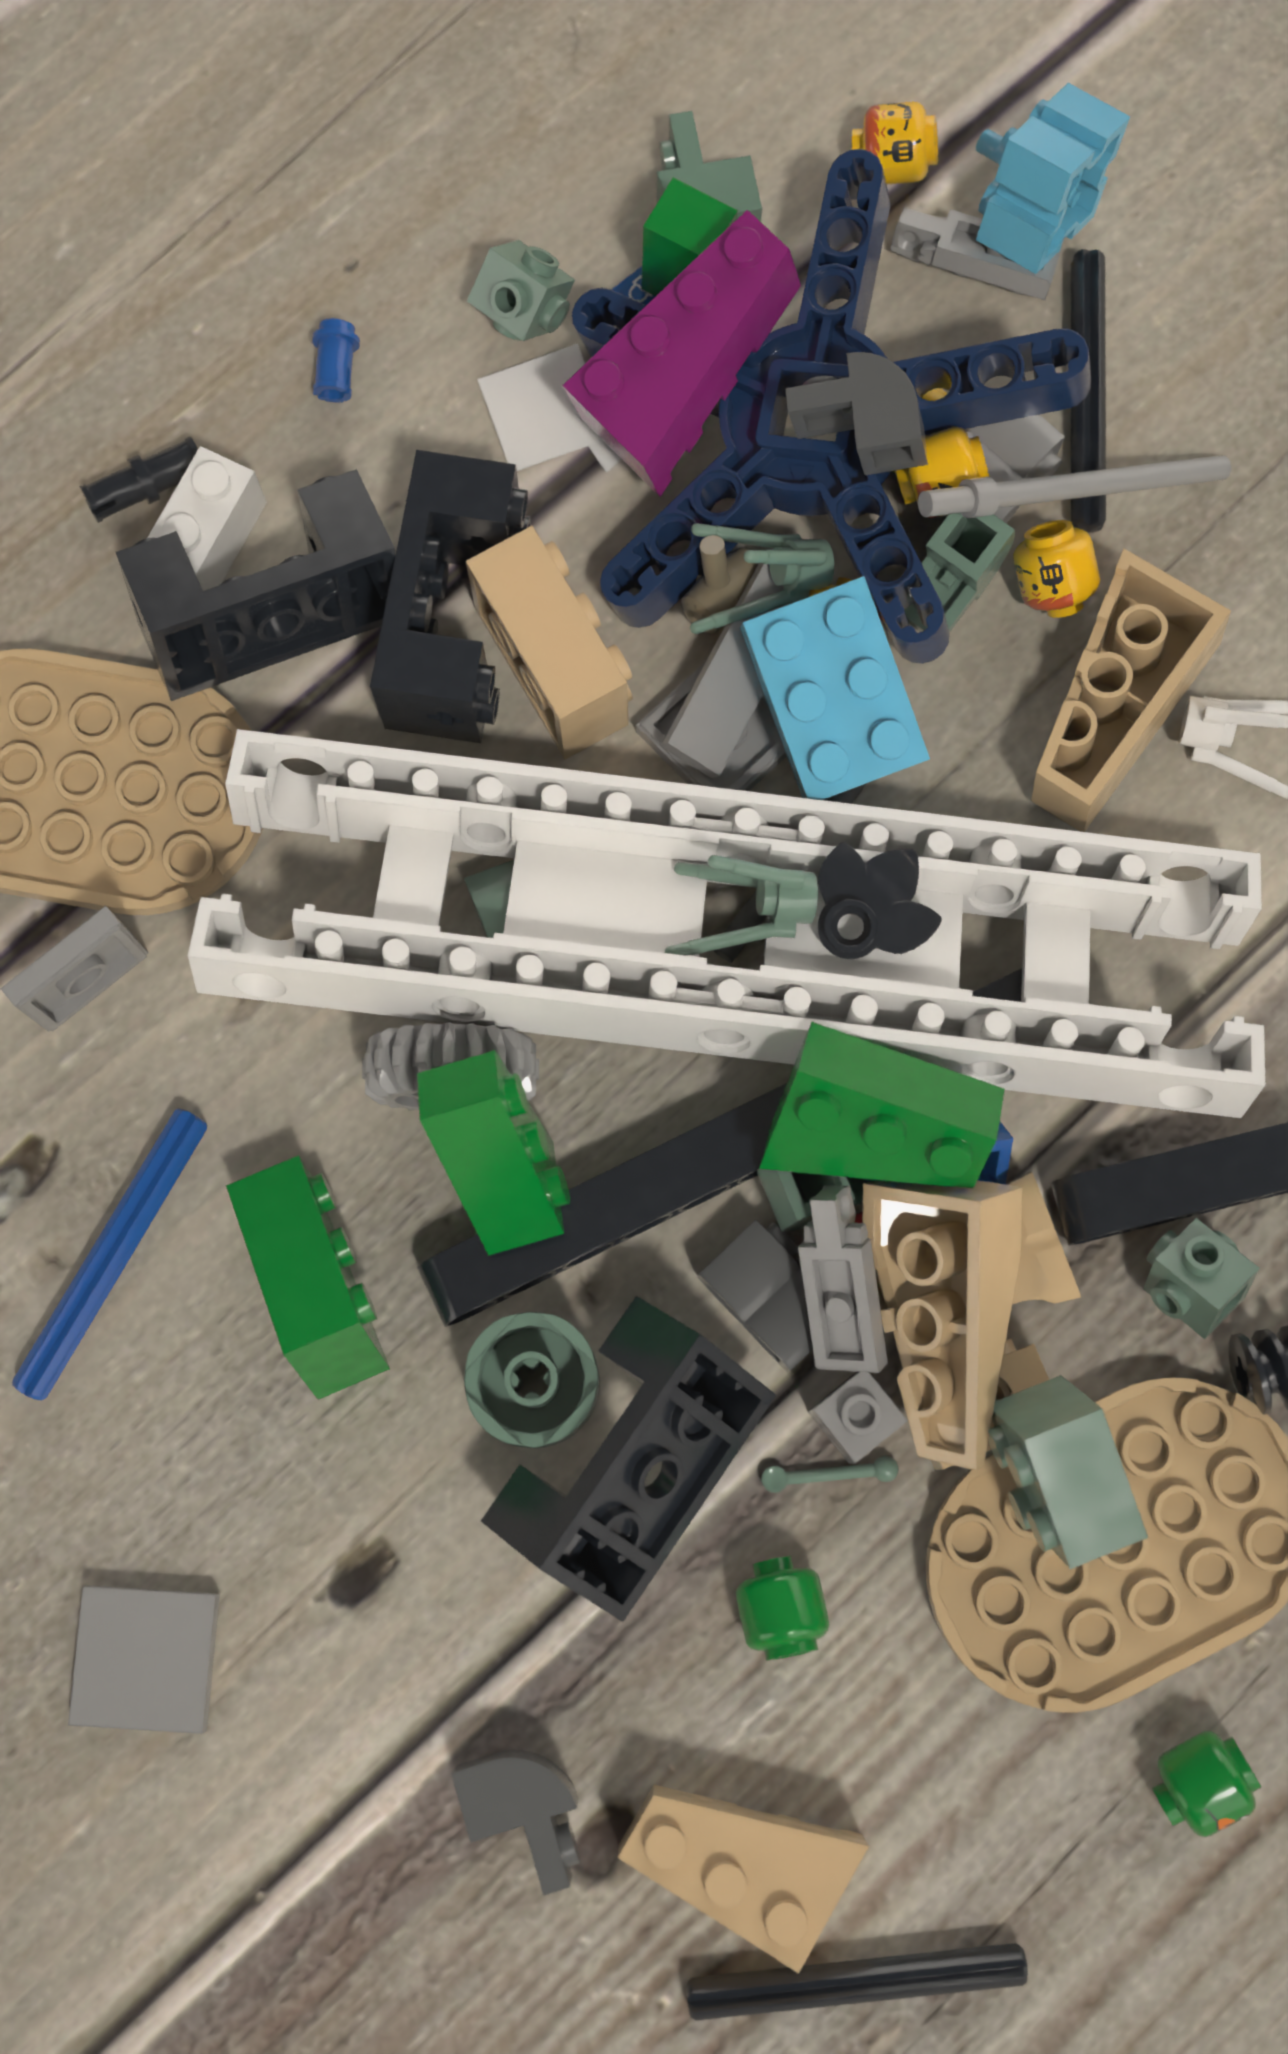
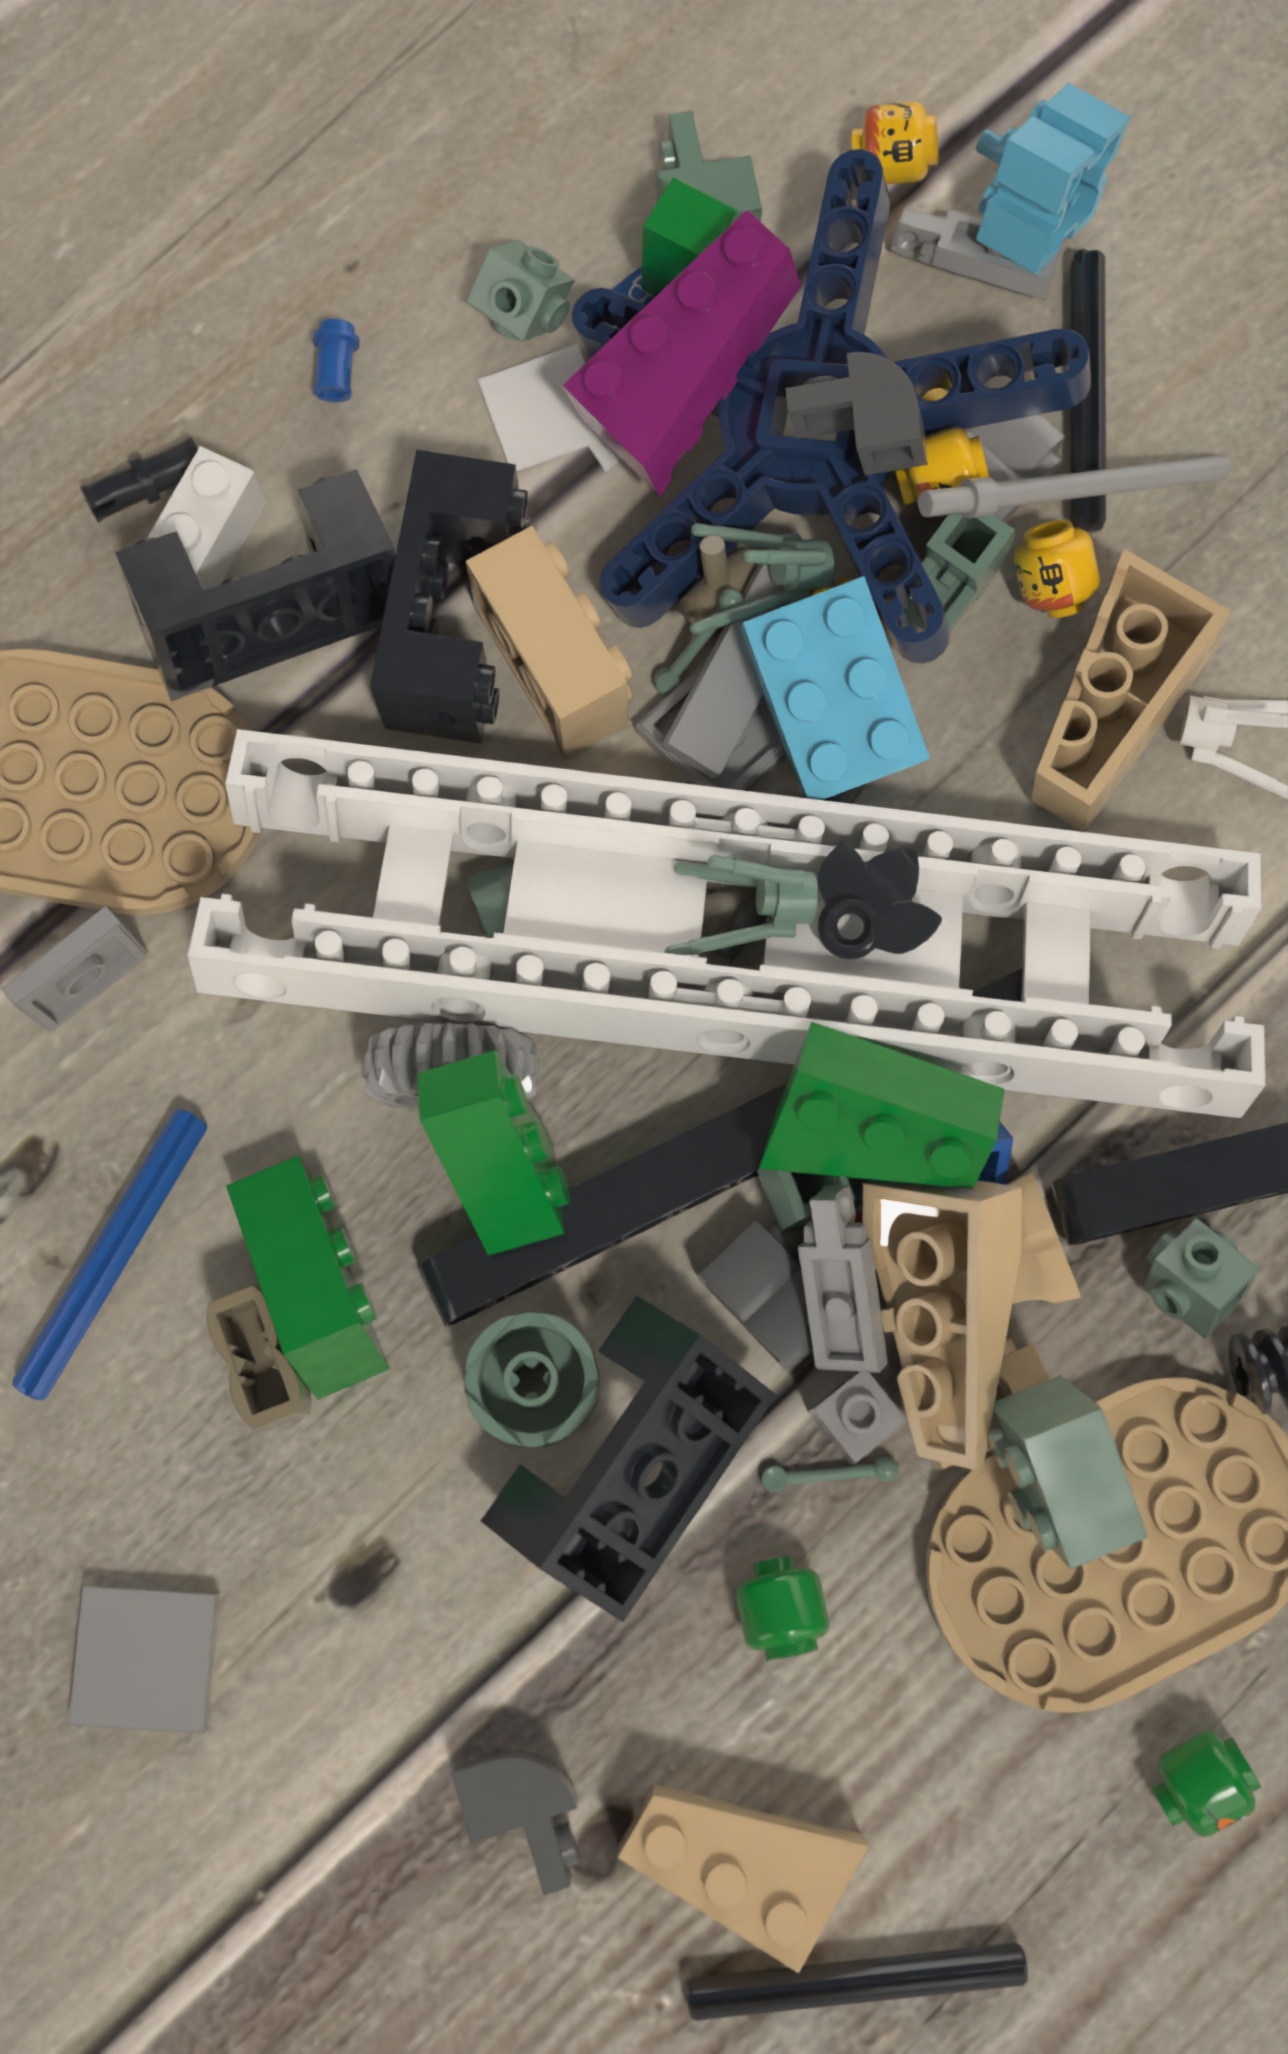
(260, 1377): none -> dark tan brick
(668, 678): none -> sand green hinge

